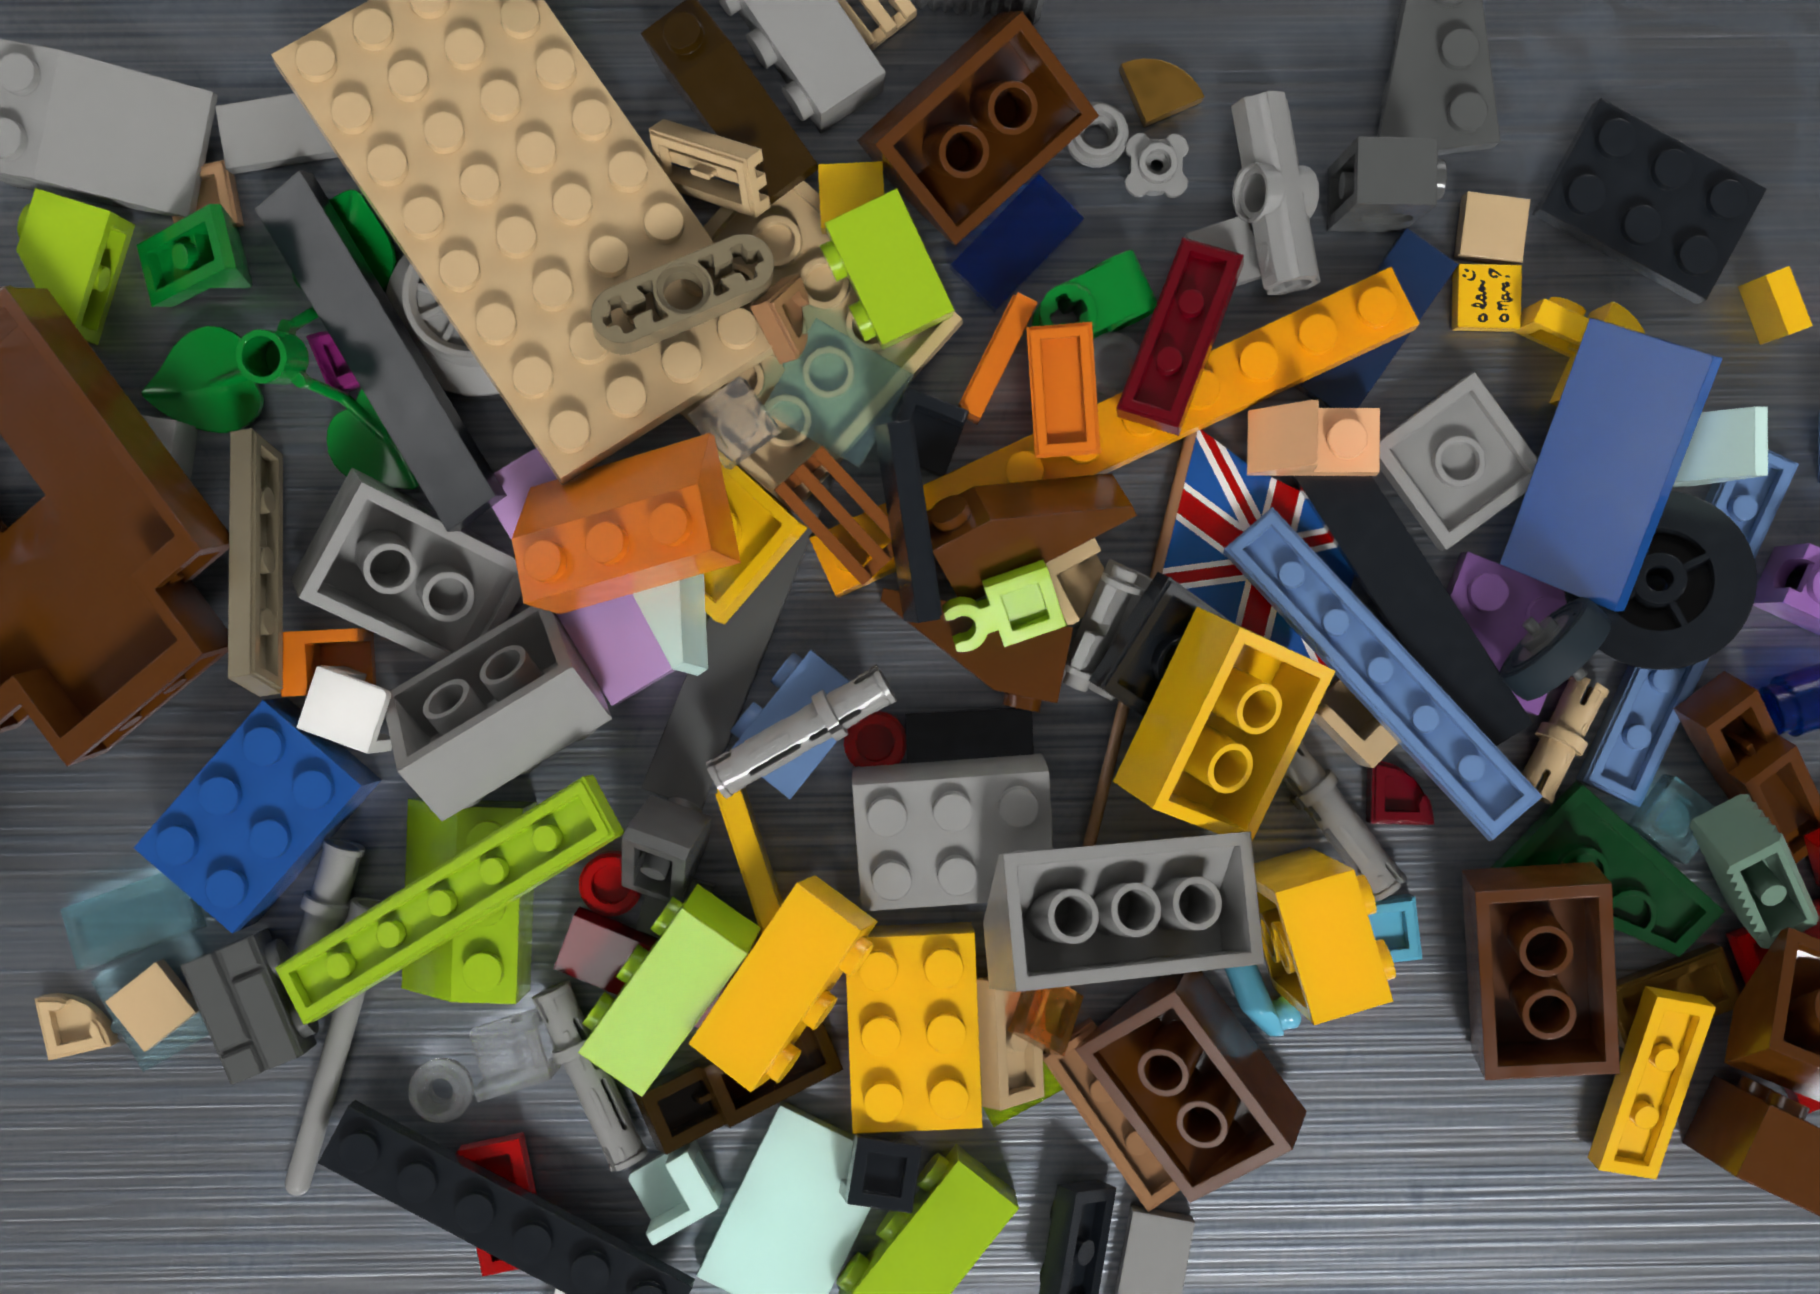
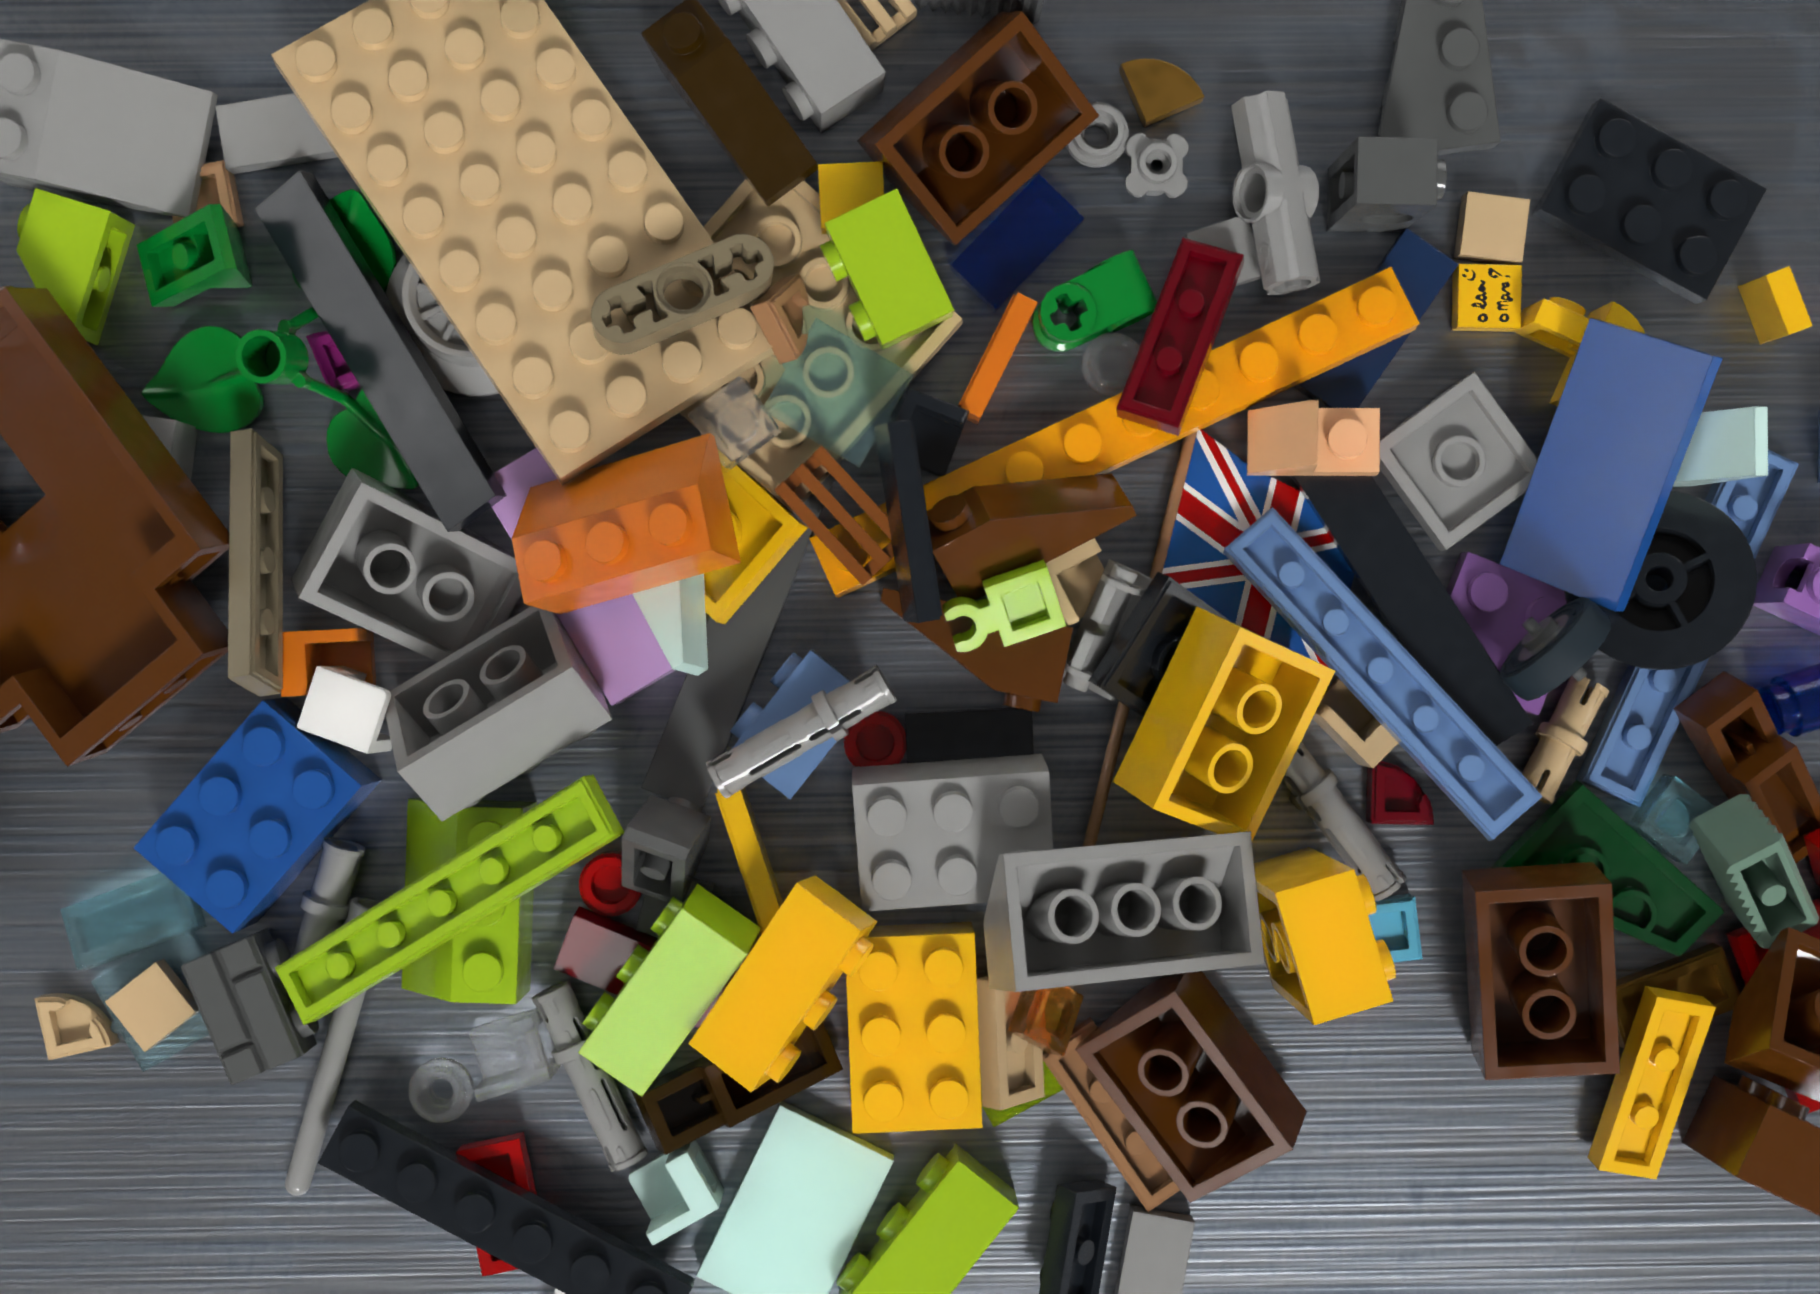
(710, 157): tan tile -> none
(882, 1173): black panel -> none
(1063, 390): orange tile -> none
(1255, 1001): medium azure arm -> none

